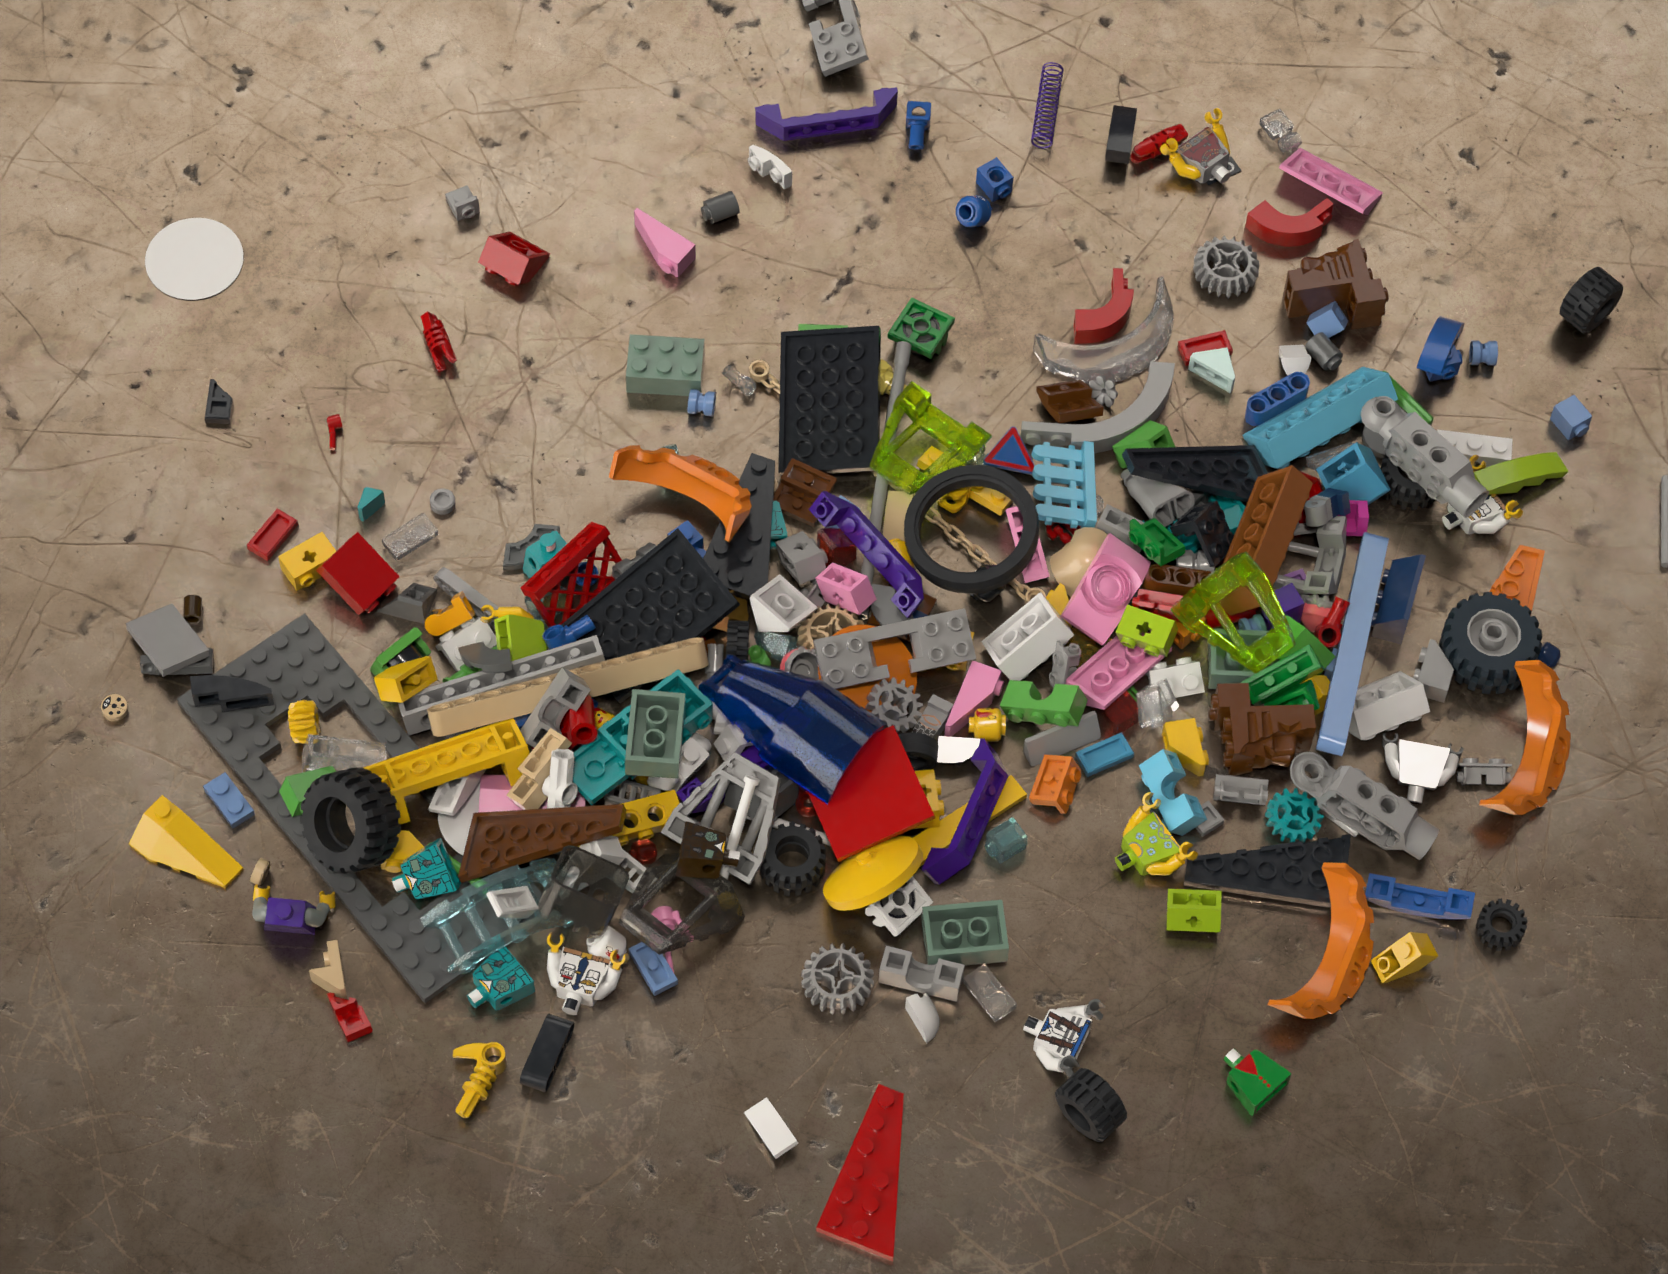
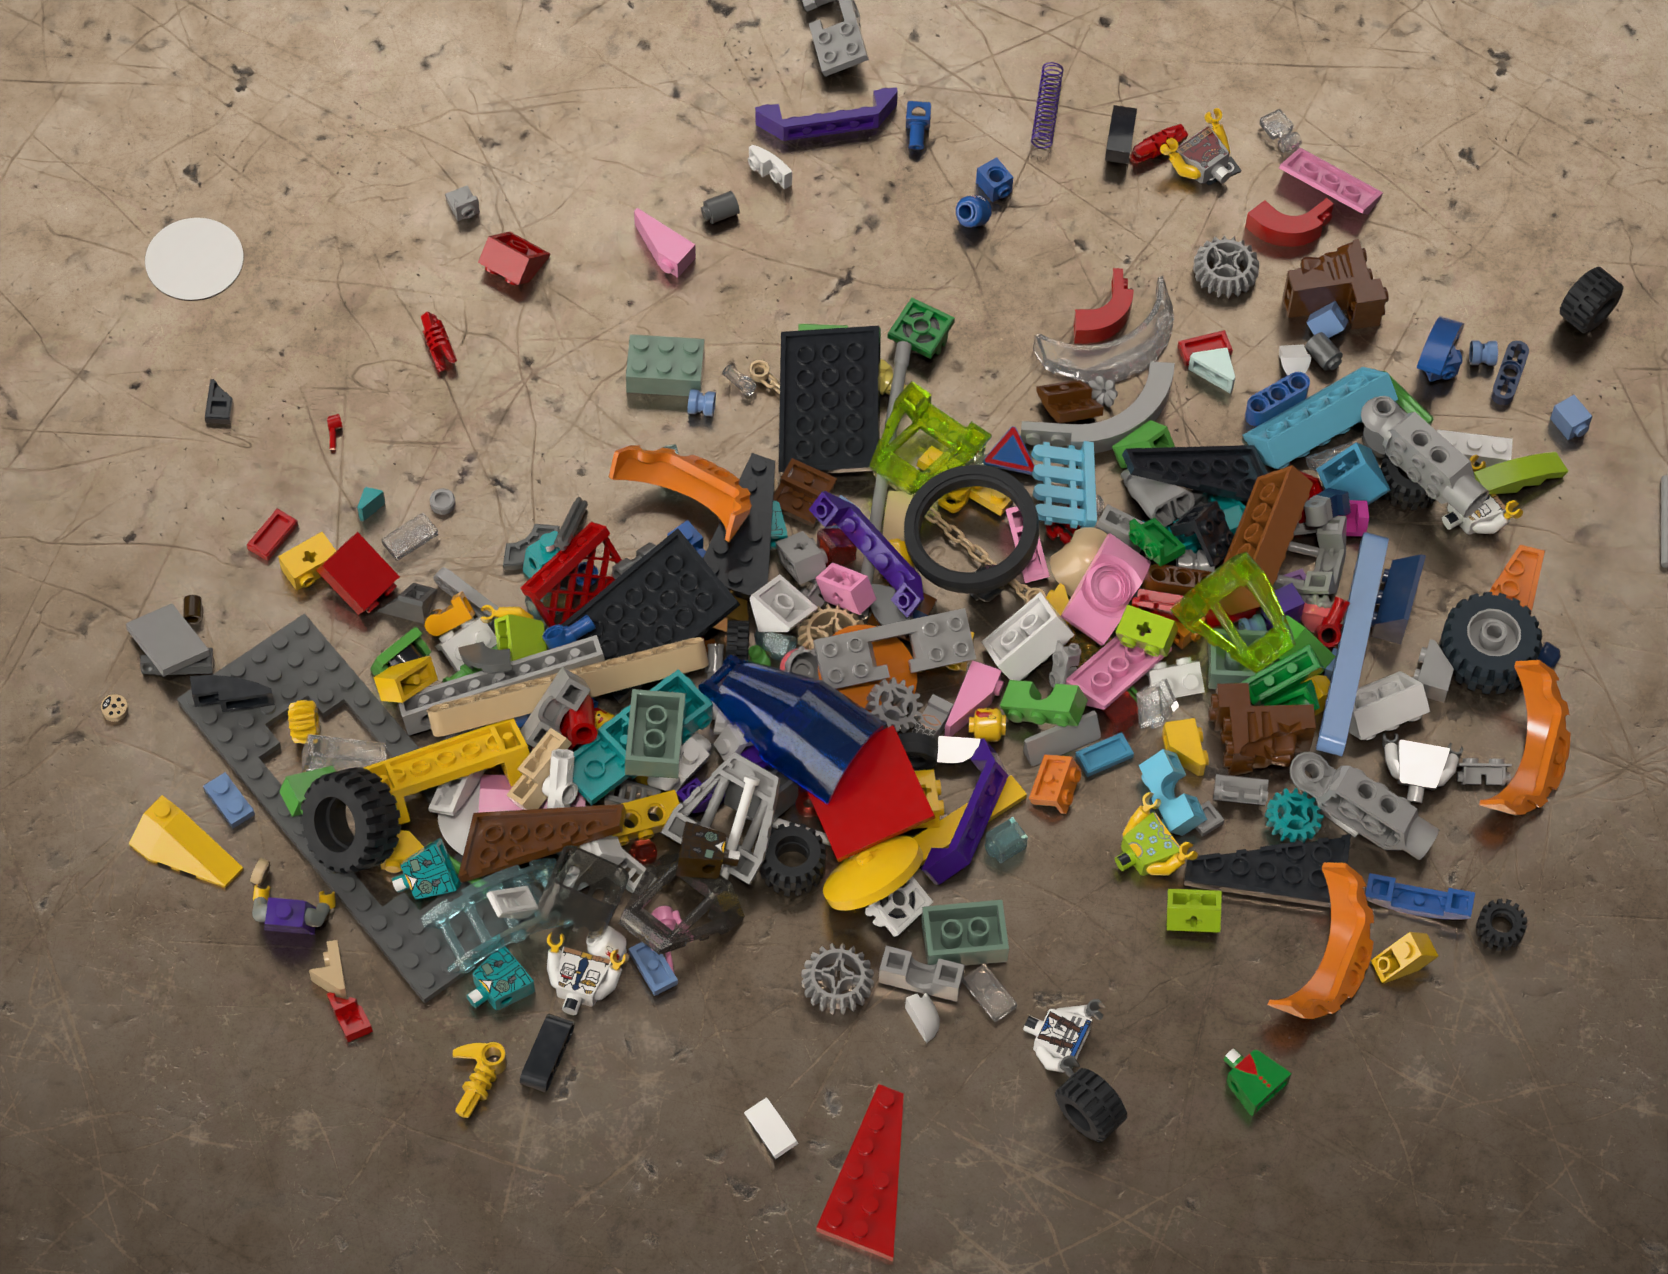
(570, 524): none -> dark grey axle
(1512, 382): none -> dark blue beam

